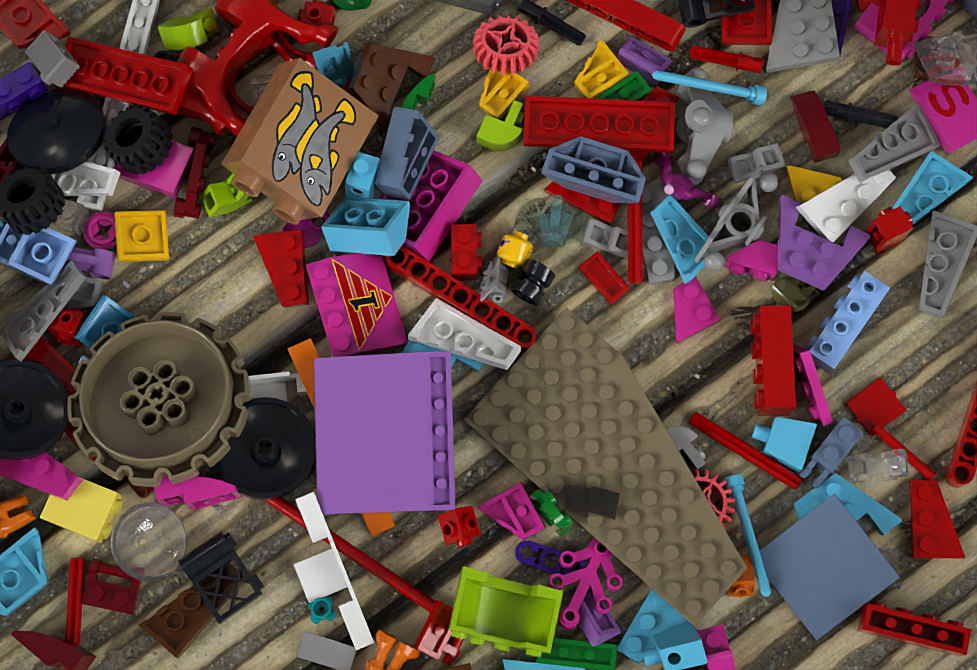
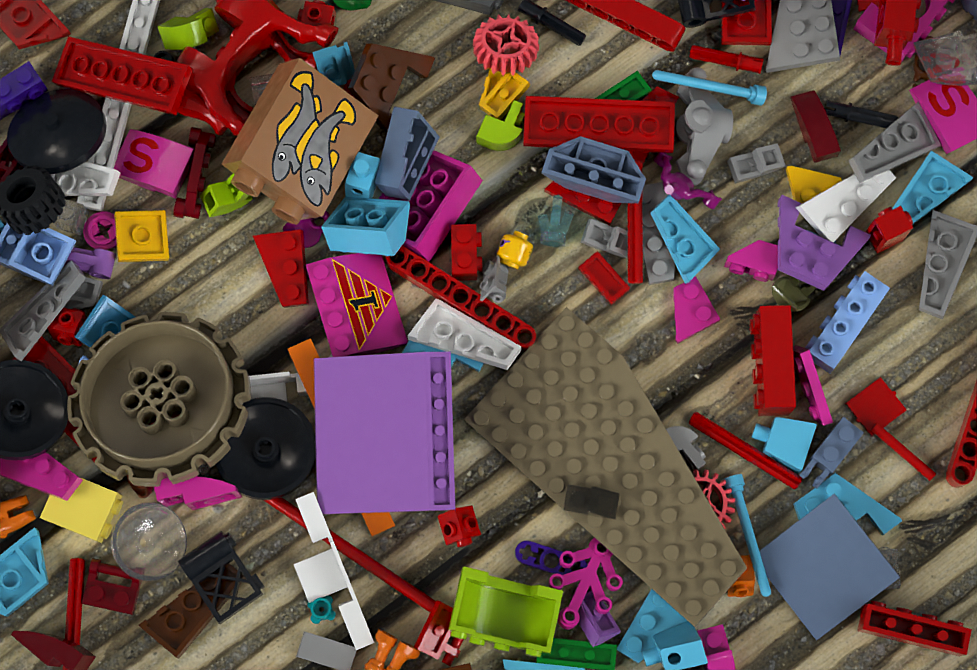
(51, 59): light grey brick -> none
(138, 139): black tyre -> none
(420, 93): green slope -> none
(515, 512): dark pink wing -> none
(532, 282): black wheel -> none
(546, 507): green plate -> none
(600, 72): yellow wing -> none
(640, 57): medium lavender slope -> none
(734, 211): light grey piece -> none
(877, 466): clear brick -> none
(931, 524): red wing -> none

